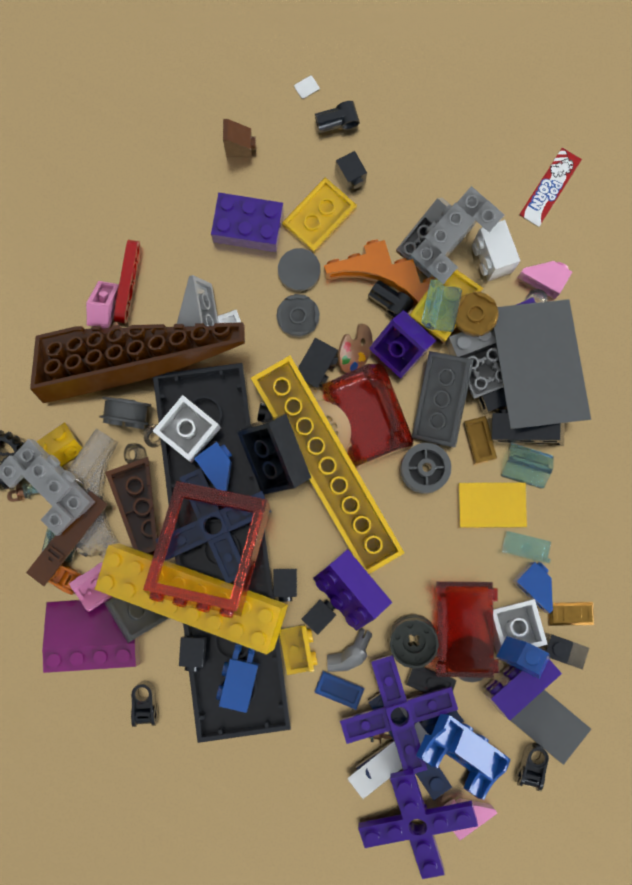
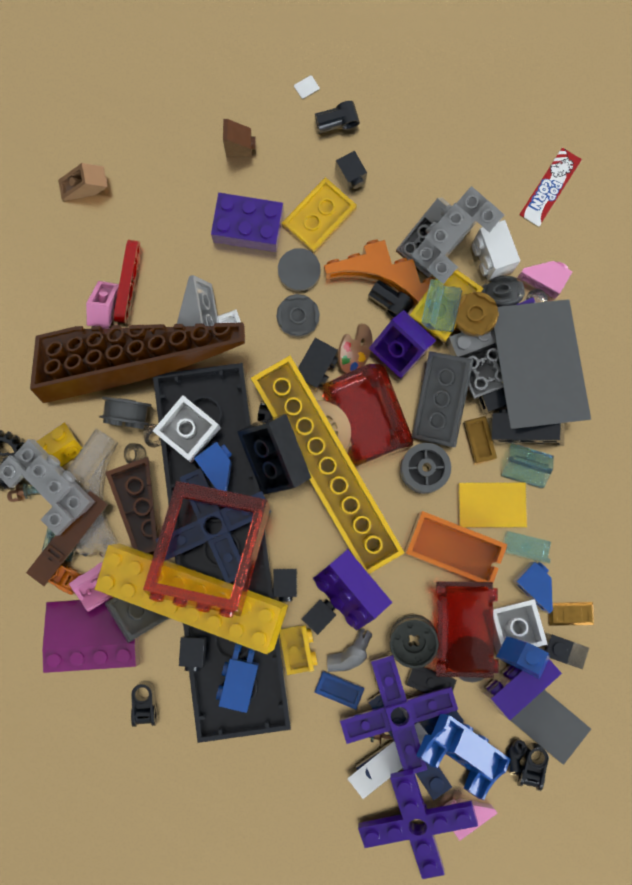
(82, 182): none -> medium nougat slope
(455, 548): none -> orange piece
(505, 290): none -> dark grey tile
(516, 753): none -> black arm

